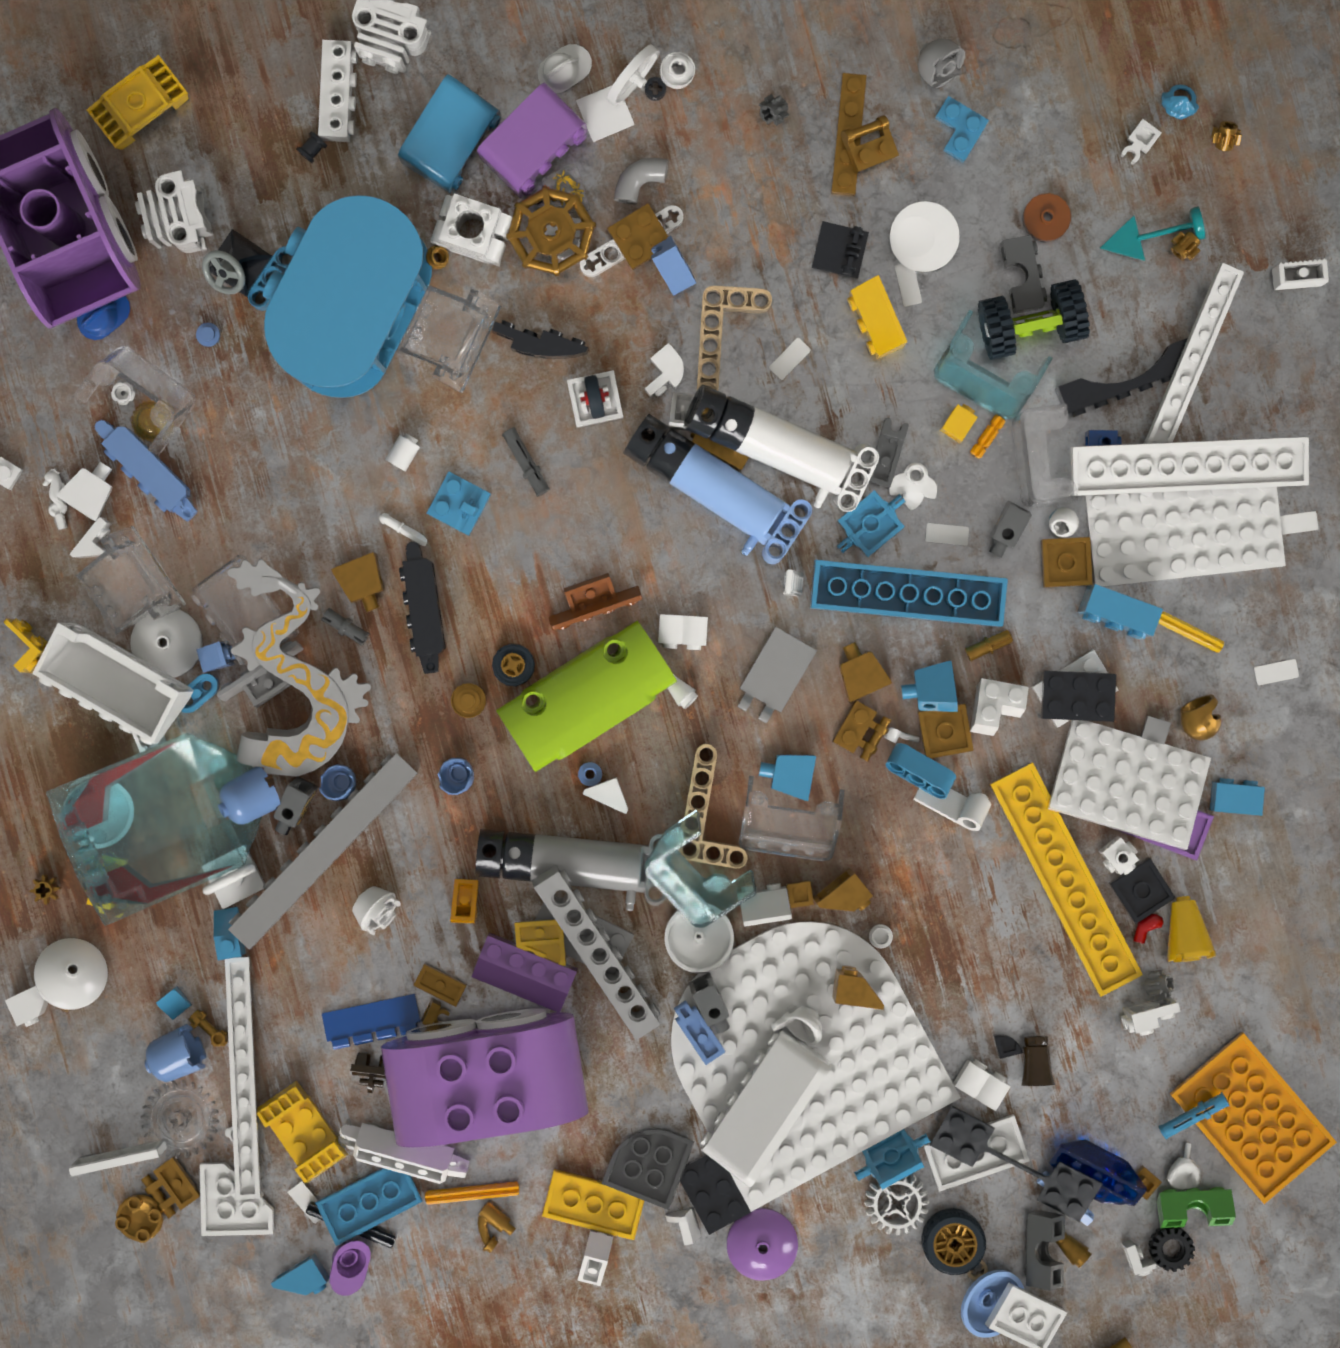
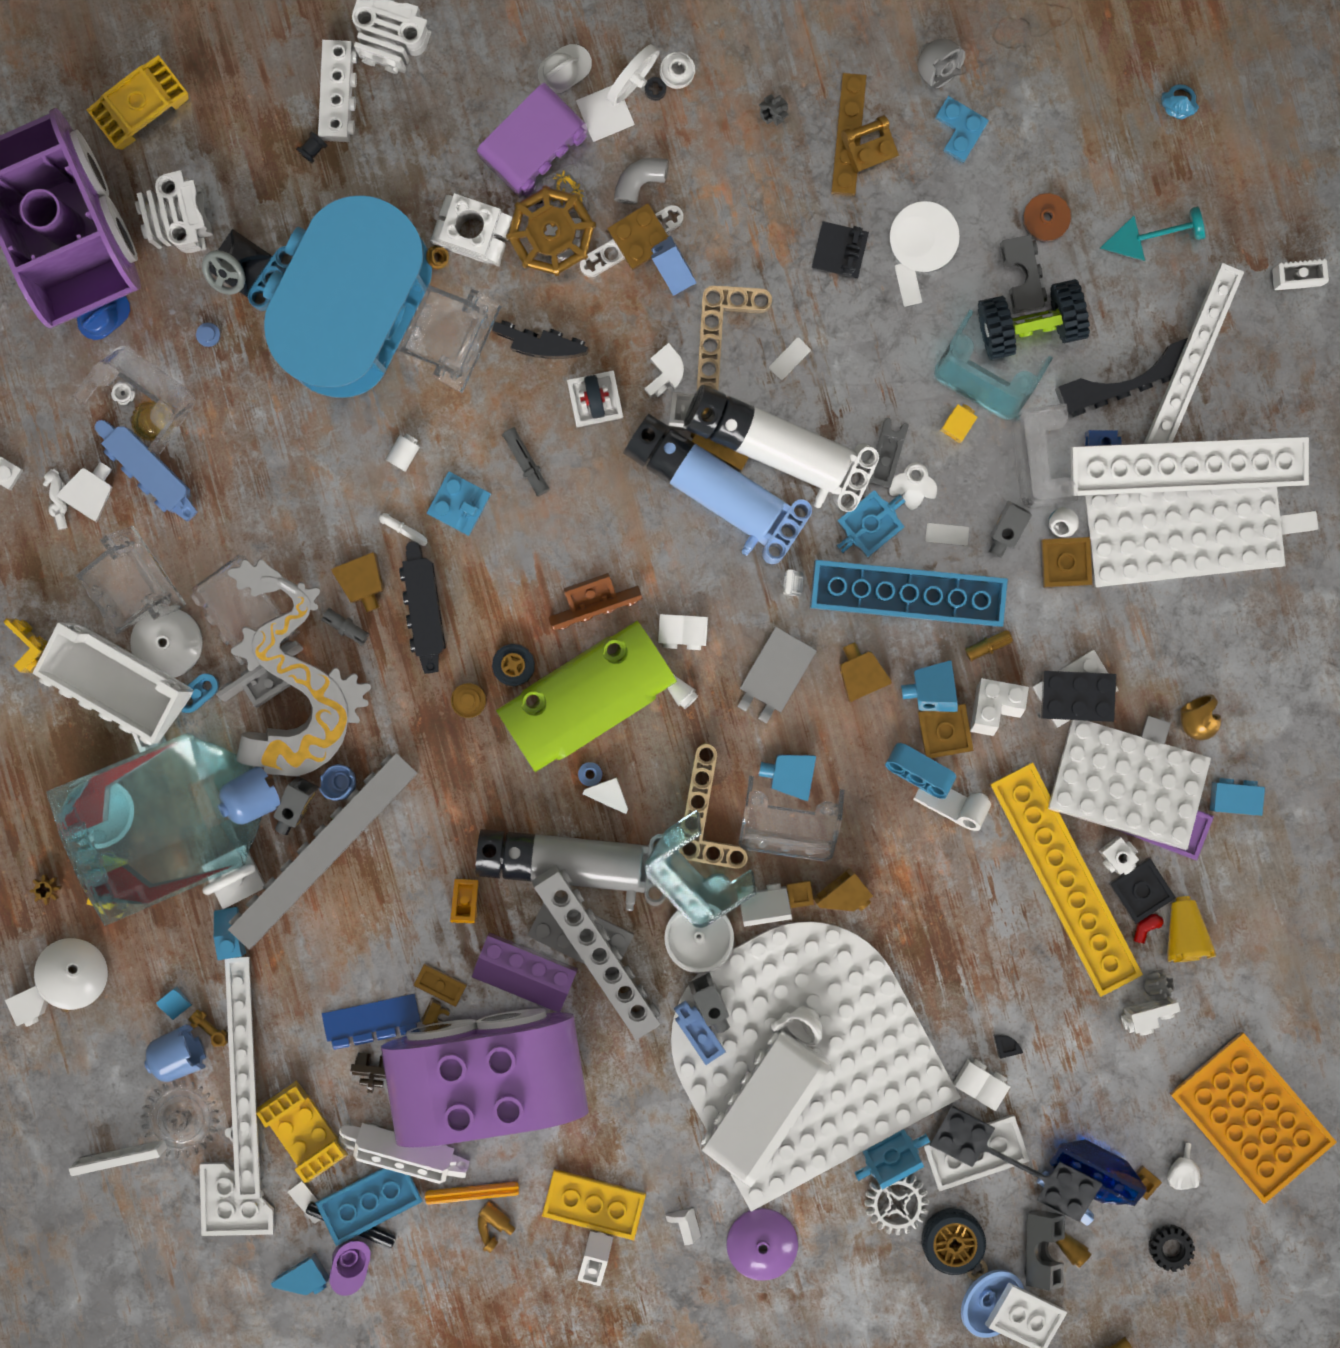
(88, 544): white slope -> none
(139, 1218): pearl gold dish -> none
(177, 1184): pearl gold plate -> none
(215, 656): medium blue slope -> none
(375, 909): white cone -> none
(448, 133): dark azure windscreen -> none
(455, 776): medium blue hair -> none
(542, 938): yellow wing -> none
(649, 1166): dark grey plate -> none
(713, 1193): black plate -> none
(854, 990): pearl gold slope -> none
(855, 727): pearl gold plate -> none
(877, 318): yellow slope -> none
(880, 936): white plate -> none
(893, 735): white hand -> none
(987, 436): light orange axle -> none
(1037, 1062): dark brown plant -> none
(1119, 611): dark azure brick -> none
(1134, 1256): white bracket -> none
(1142, 139): white plate -> none
(1169, 1129): dark azure pin -> none
(1185, 245): pearl gold gear -> none
(1191, 632): yellow axle -> none
(1214, 1203): bright green arch -> none
(1226, 136): pearl gold gear -> none
(1276, 672): white sticker -> none

